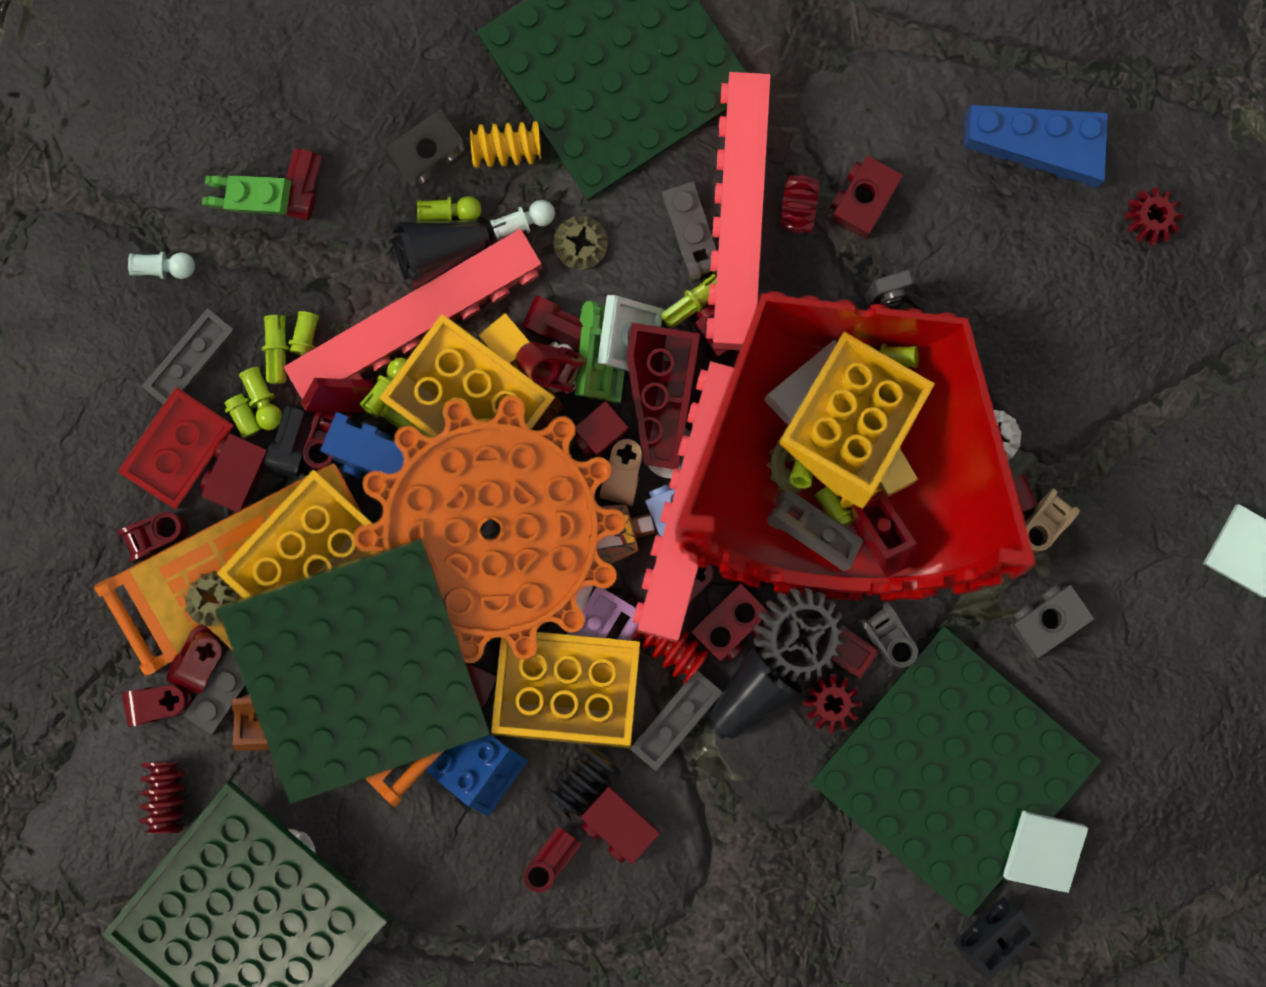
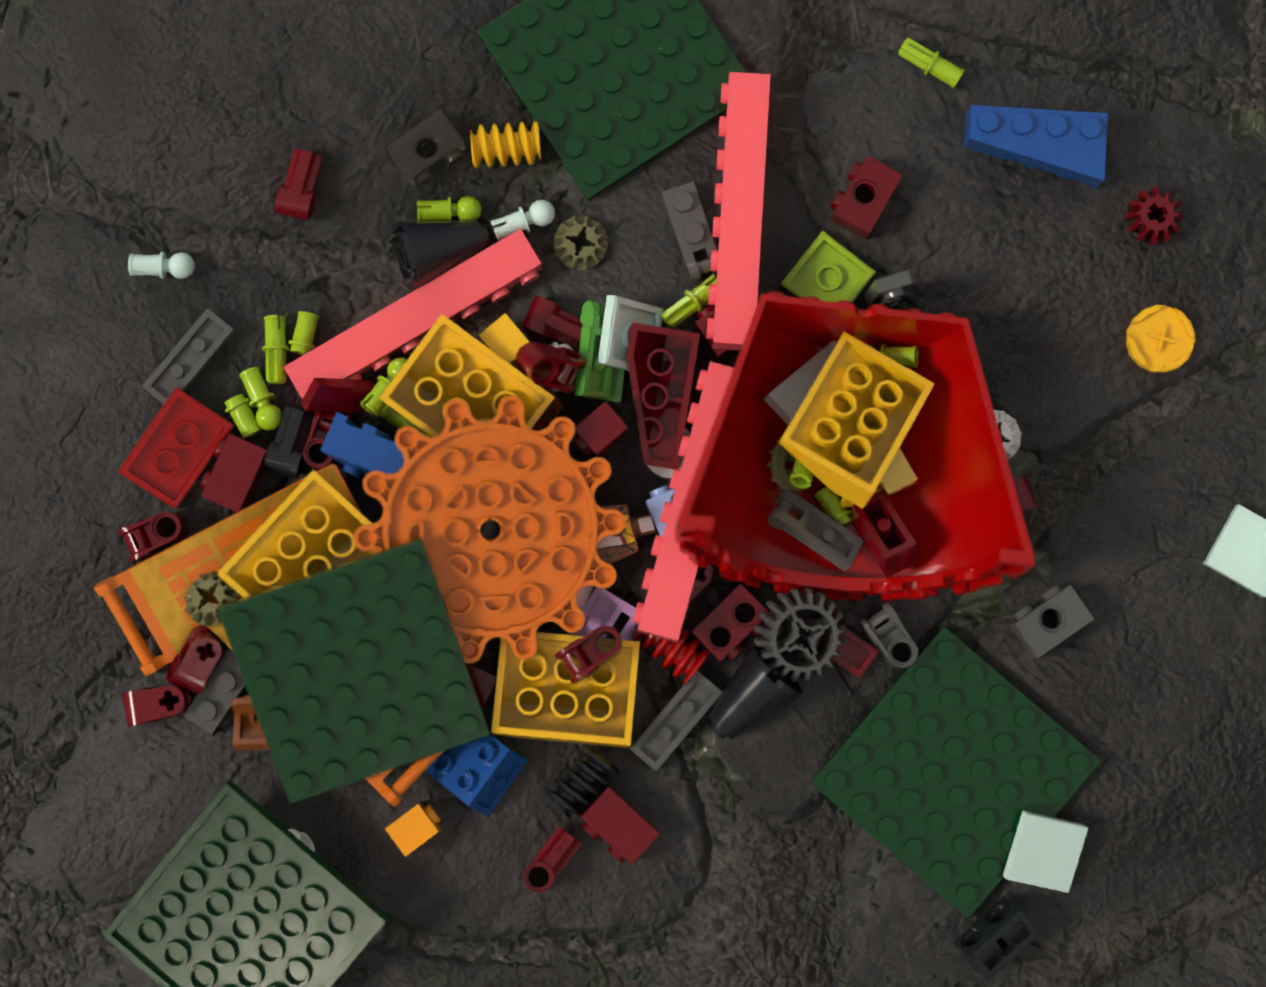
(162, 797): dark red piece -> none
(250, 194): bright green hinge -> none
(414, 828): none -> light orange brick
(588, 654): none -> dark red piece
(624, 477): tan piece -> none
(799, 204): dark red gear -> none
(828, 272): none -> lime tile
(835, 692): dark red gear -> none
(930, 62): none -> lime axle
(1051, 519): tan piece -> none
(1160, 339): none -> yellow tile

